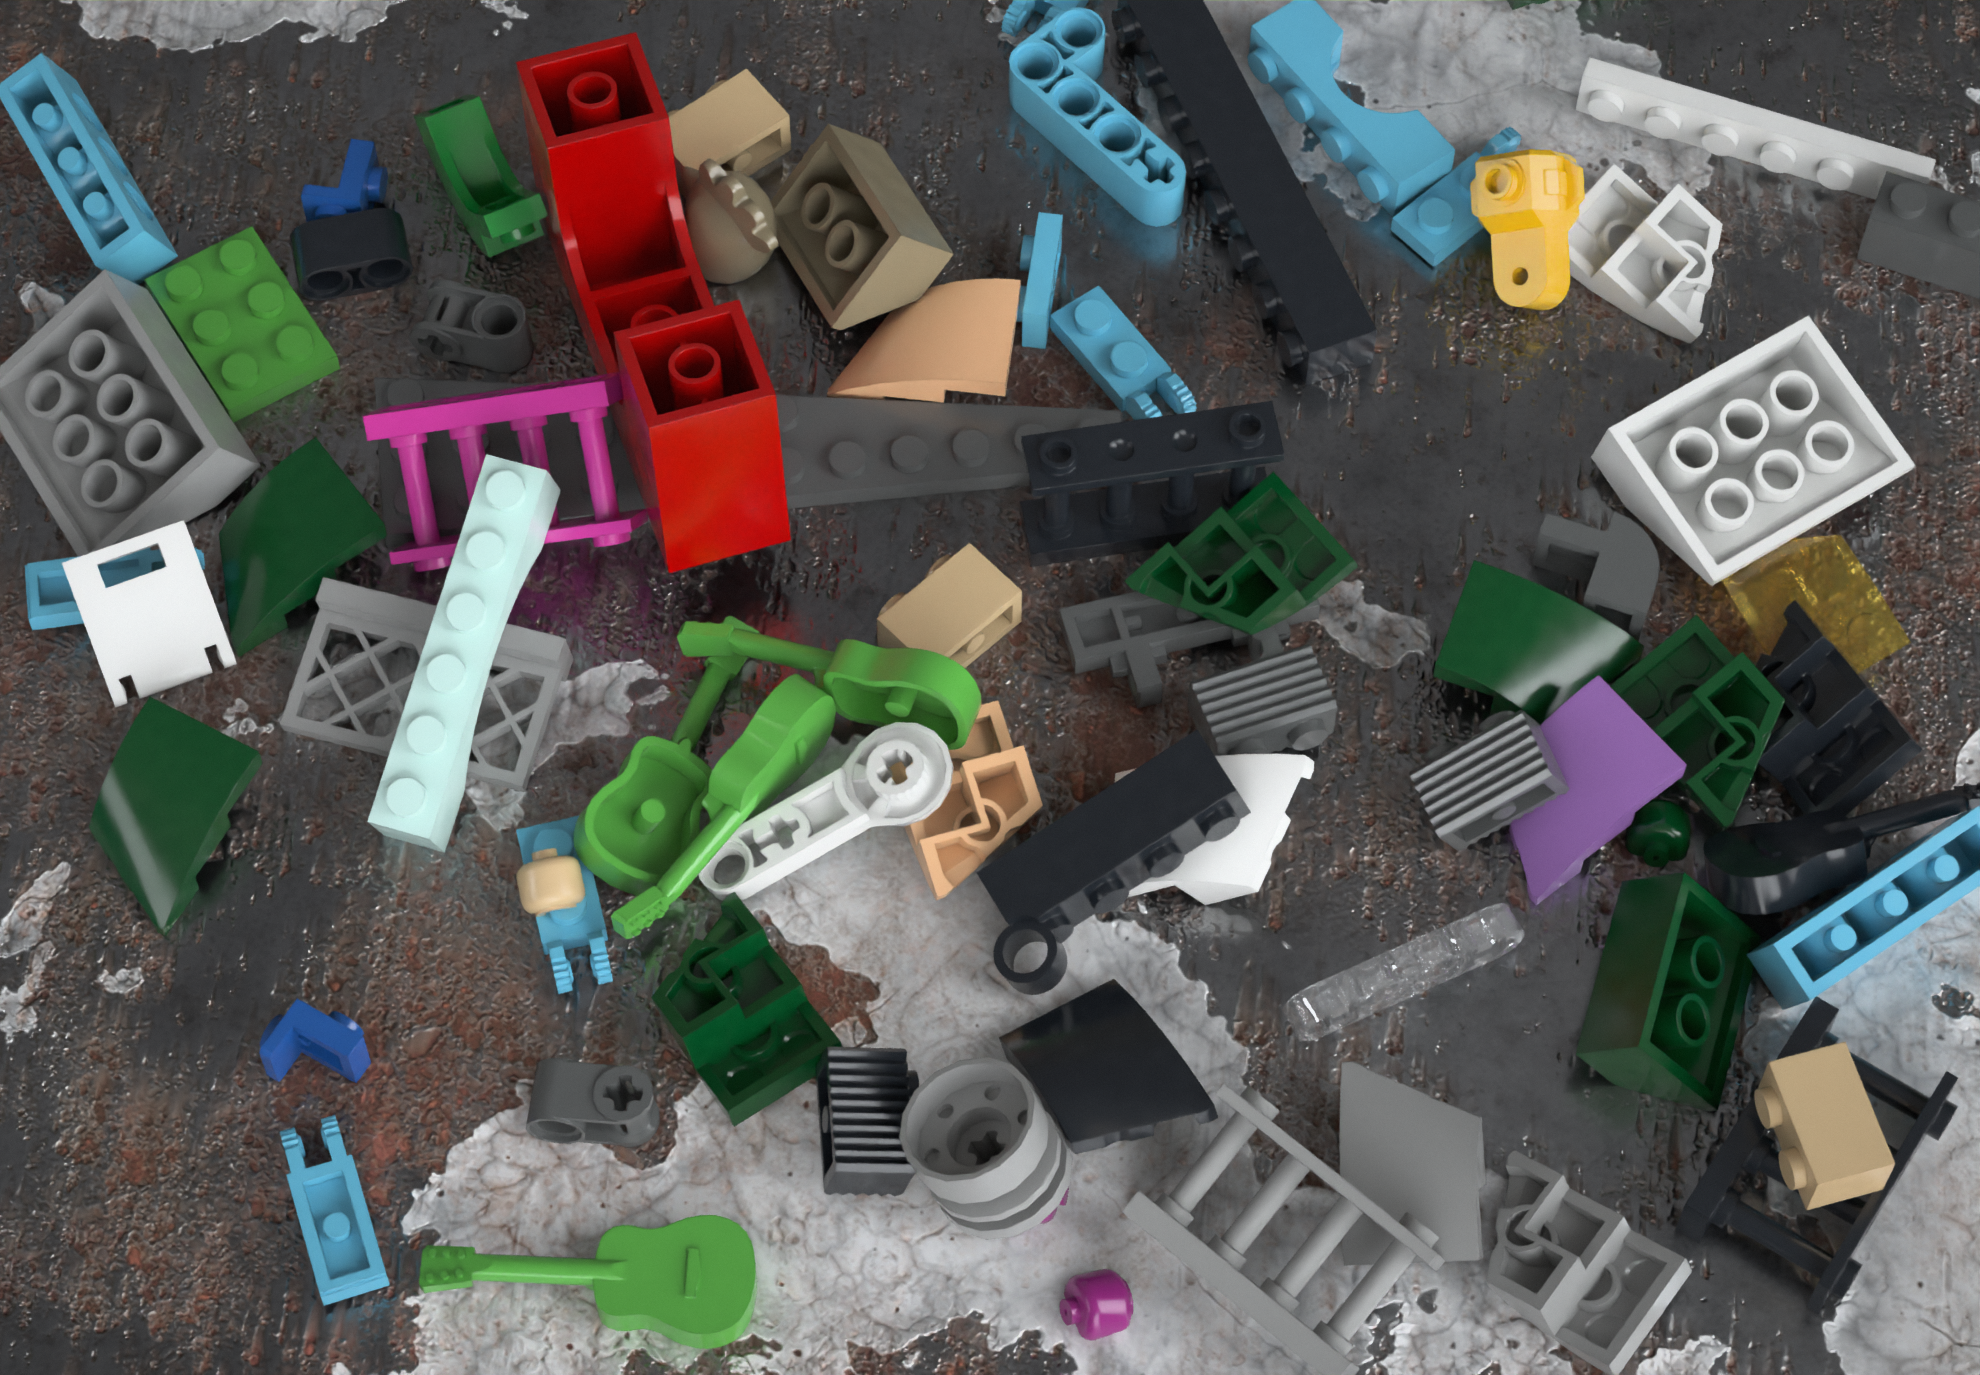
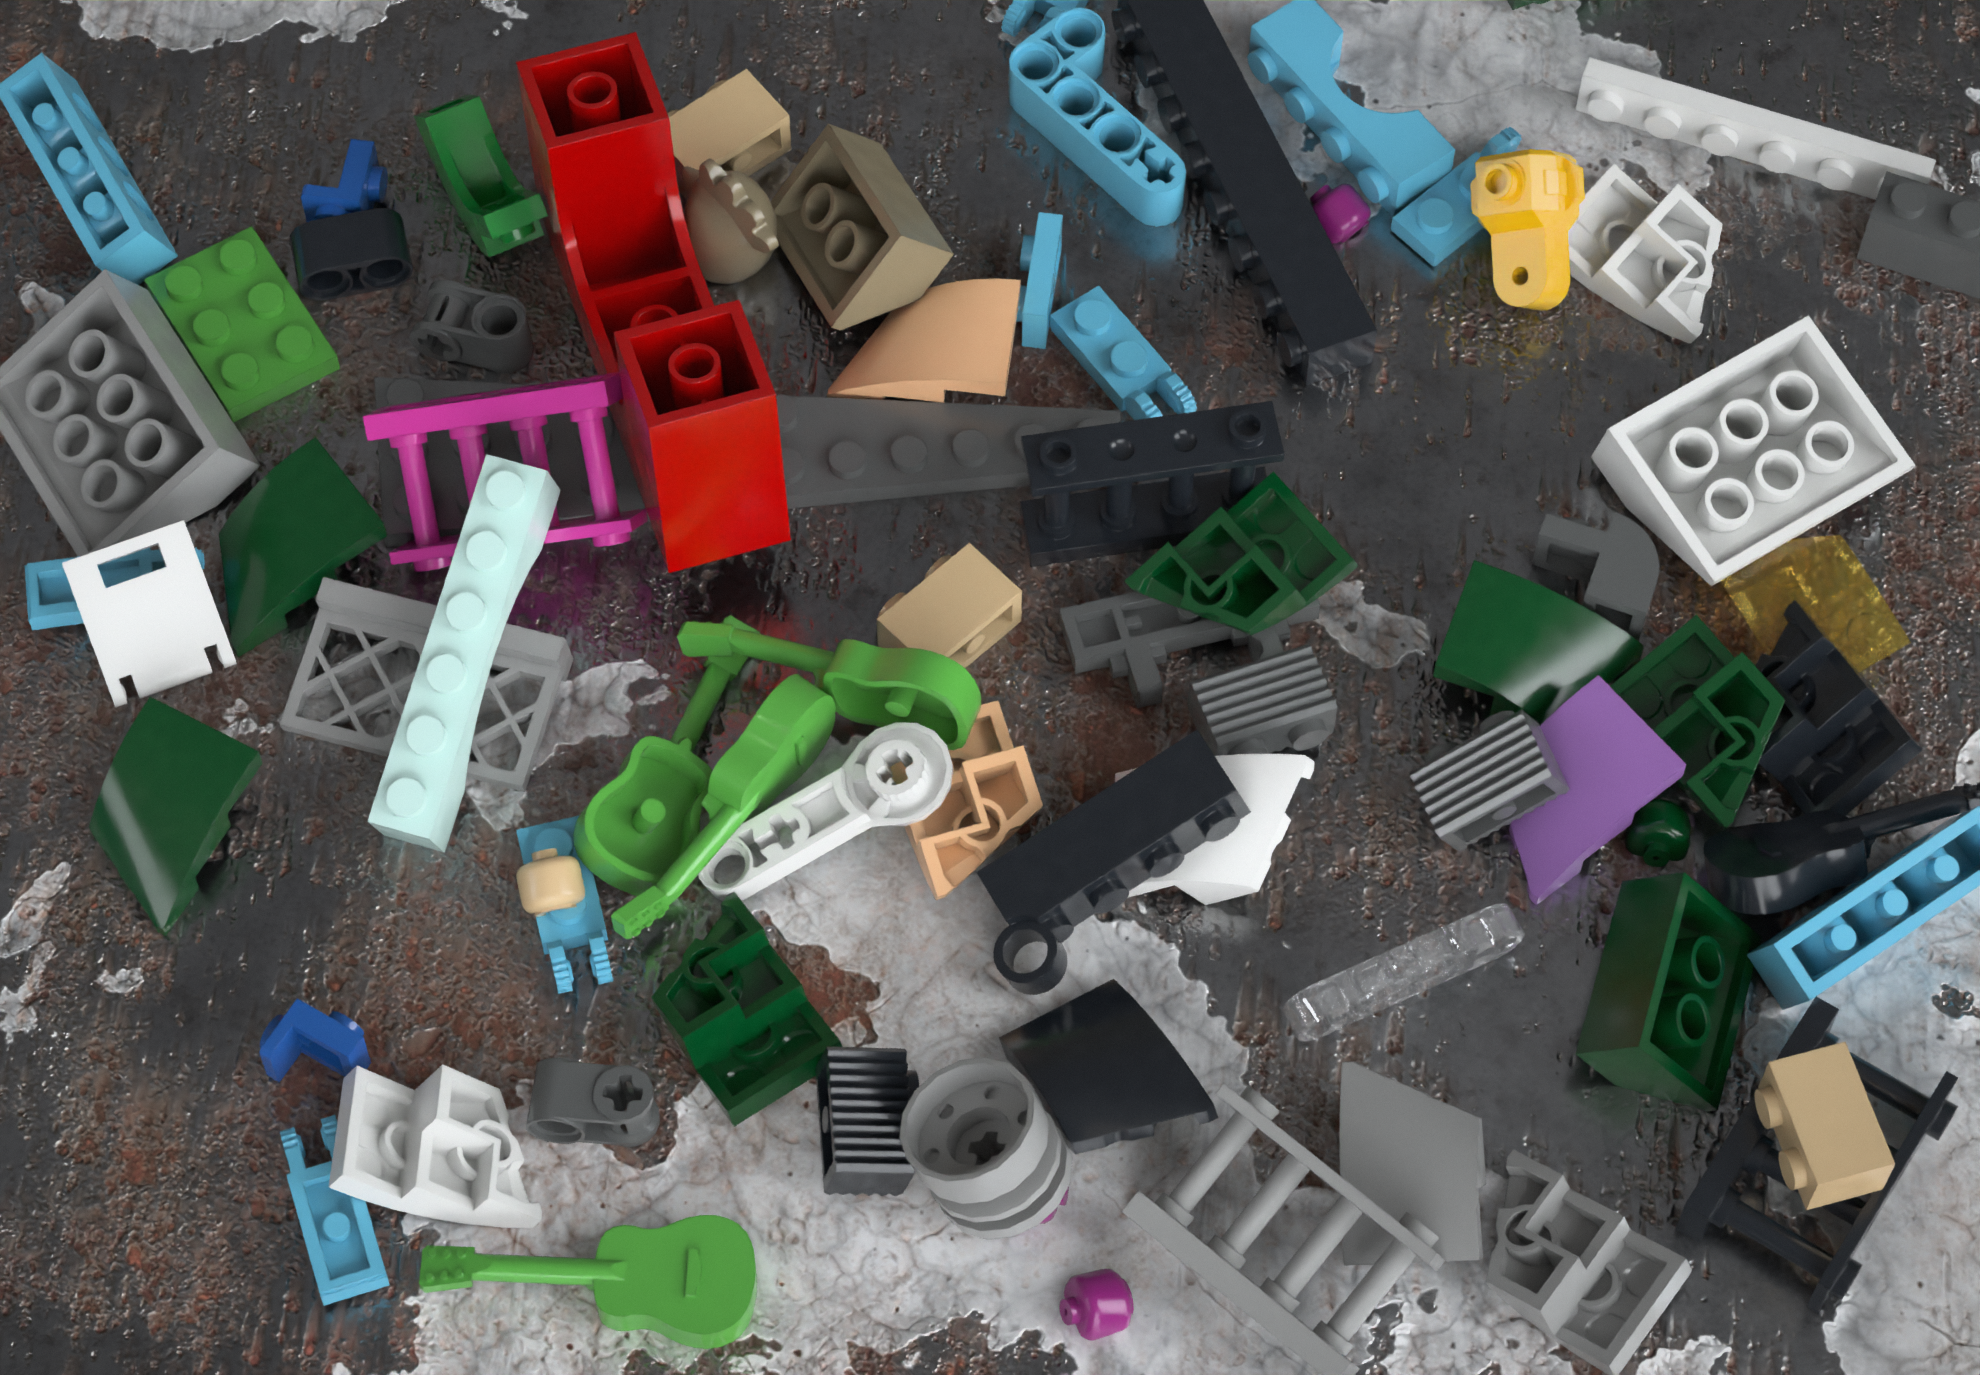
(431, 1149): none -> white slope
(1340, 211): none -> magenta piece

